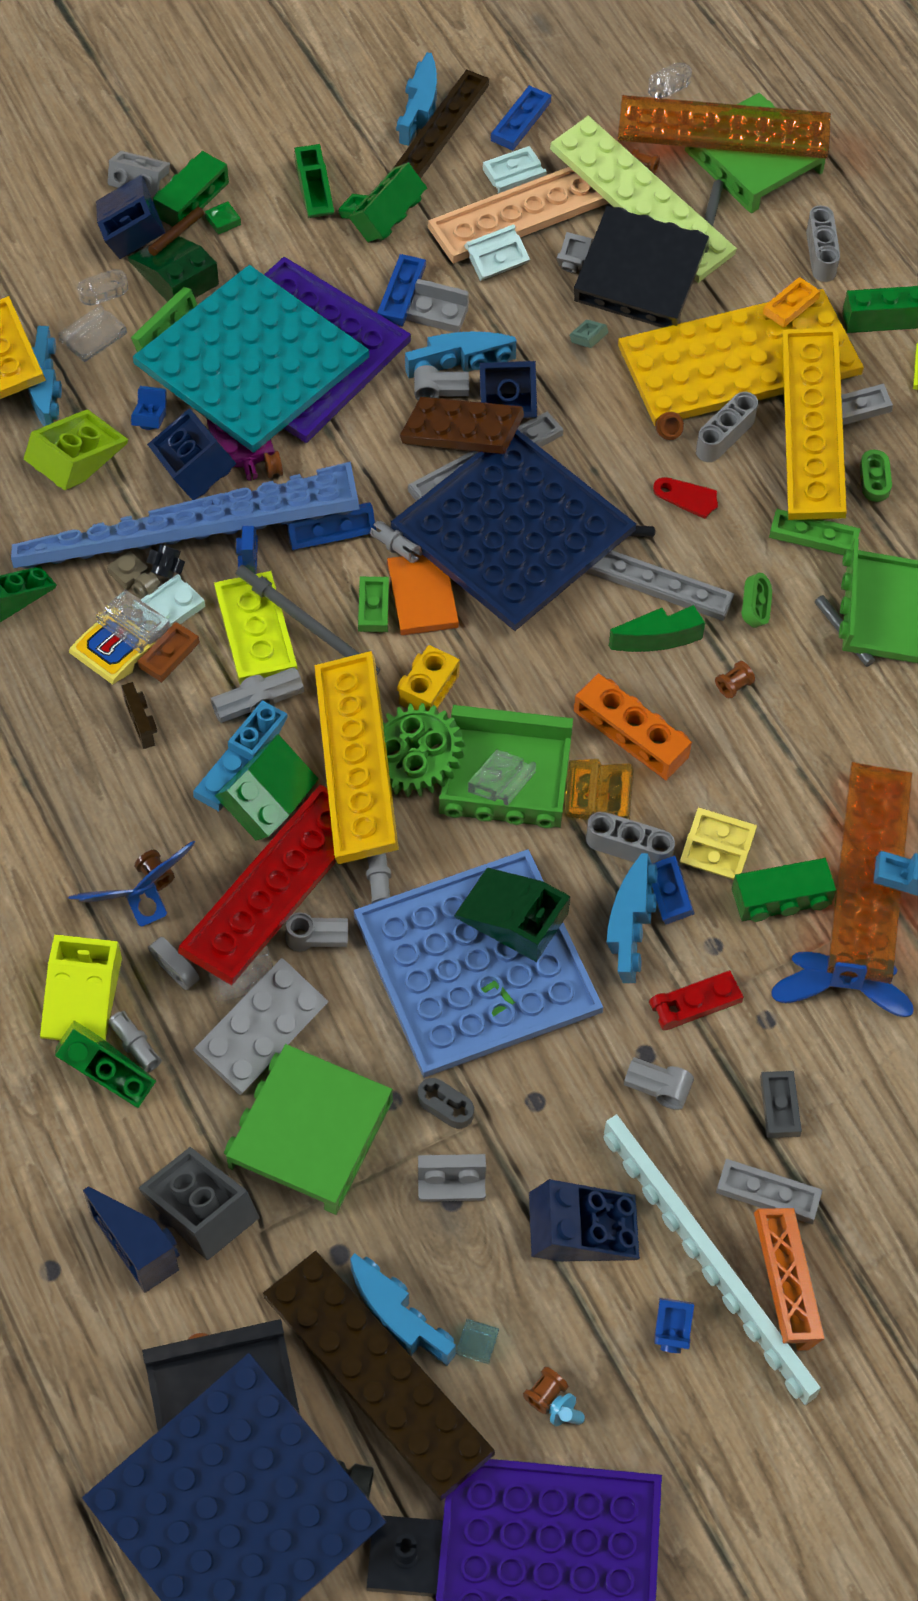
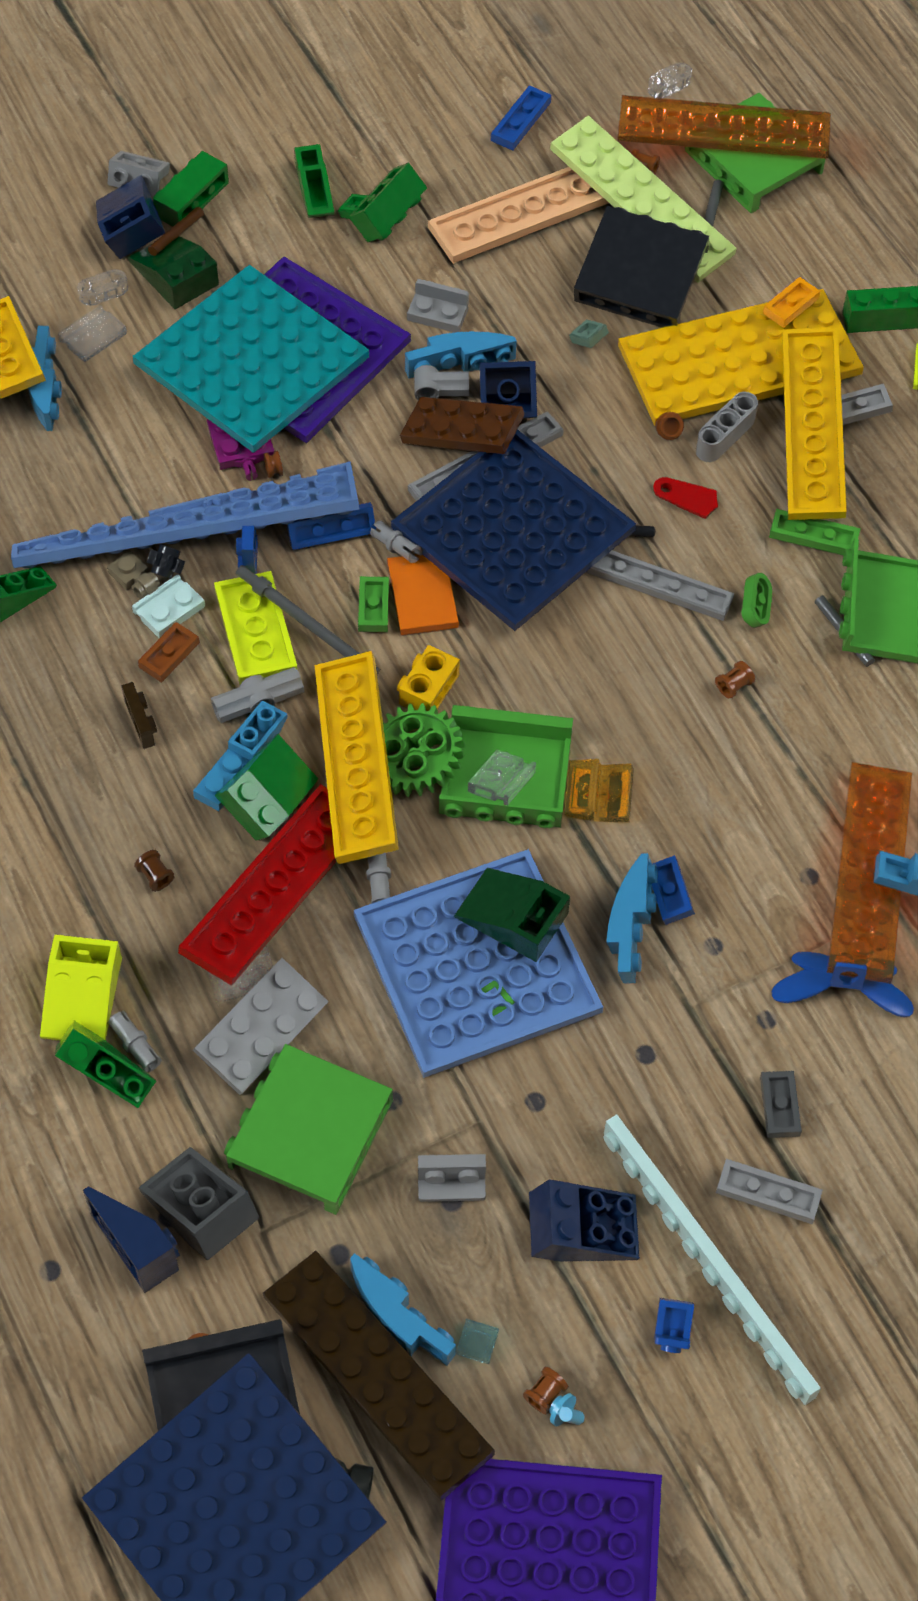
(73, 448): lime slope -> none
(106, 653): slope -> none
(133, 621): clear plate -> none
(145, 886): blue piece -> none
(150, 408): blue bracket -> none
(170, 313): bright green plate -> none
(173, 963): light grey beam -> none
(191, 454): dark blue slope -> none
(223, 217): green tile -> none
(320, 932): light grey piece -> none
(401, 289): blue plate -> none
(405, 1556): black tile -> none
(421, 99): dark azure slope -> none
(444, 122): dark brown plate -> none
(449, 1097): dark grey beam -> none
(497, 252): light aqua plate -> none
(513, 169): light aqua plate -> none
(573, 252): light grey bracket -> none
(620, 828): light grey beam -> none
(637, 740): orange brick -> none
(658, 631): green slope -> none
(667, 1085): light grey piece -> none
(696, 1000): red plate -> none
(718, 844): light yellow slope -> none
(783, 890): green brick -> none
(789, 1275): orange fence -> none
(823, 243): light grey beam -> none
(875, 478): bright green plate -> none

